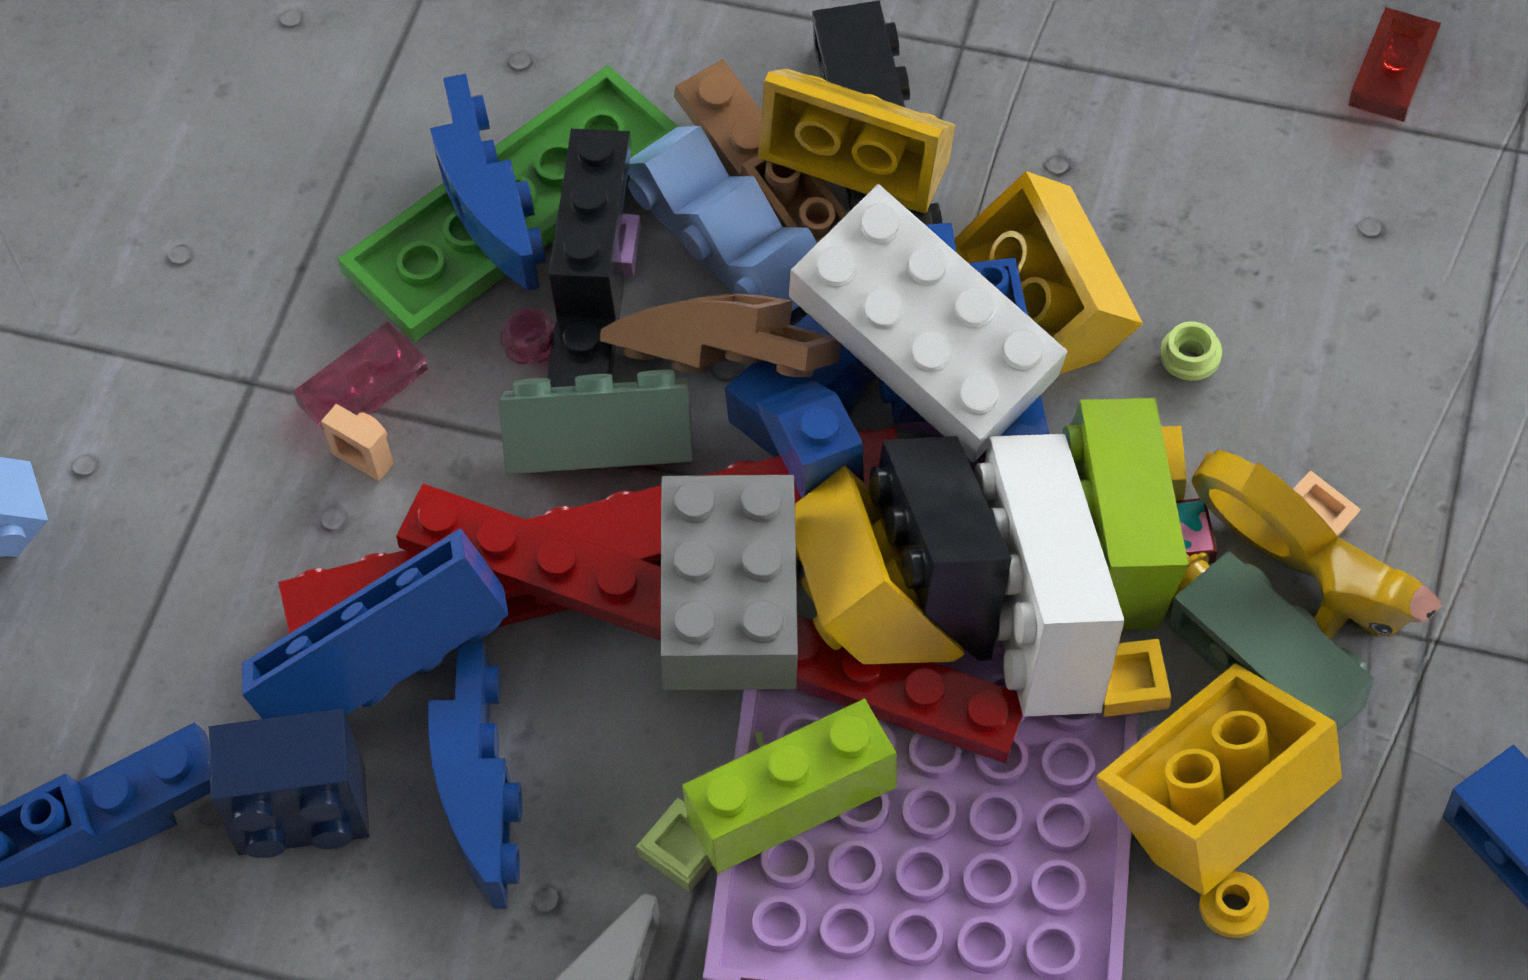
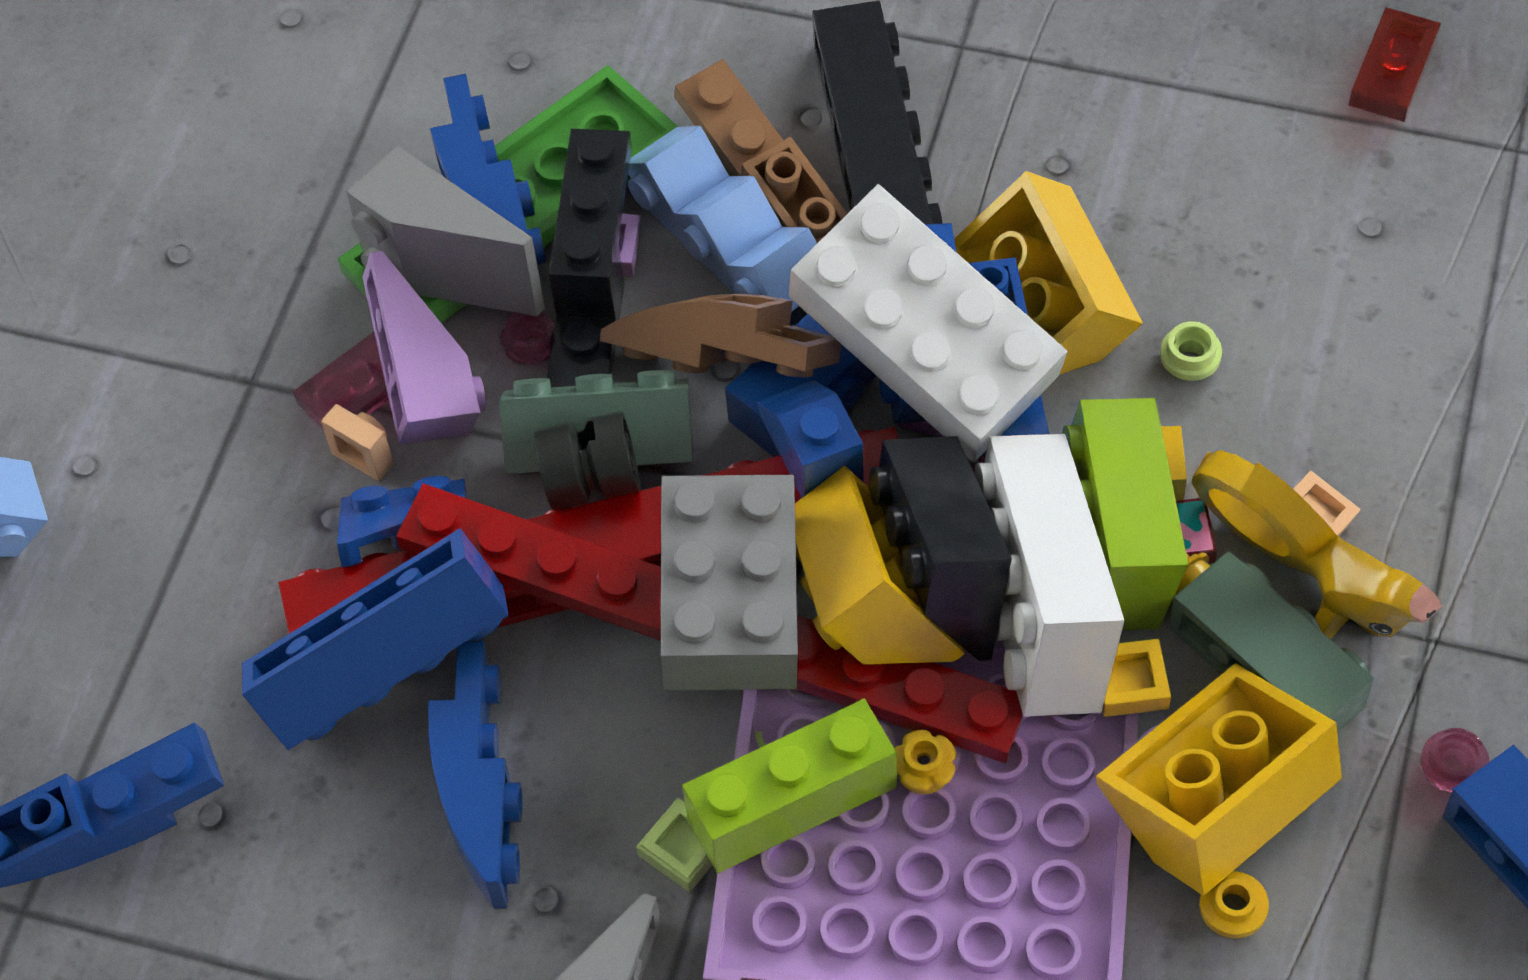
(288, 783): dark blue brick -> none
(378, 513): none -> blue wing
(420, 360): none -> lavender slope
(443, 237): none -> light grey slope
(587, 460): none -> pearl dark grey wheel
(853, 138): yellow slope -> none
(928, 777): none -> yellow plate
(1457, 744): none -> clear pink plate

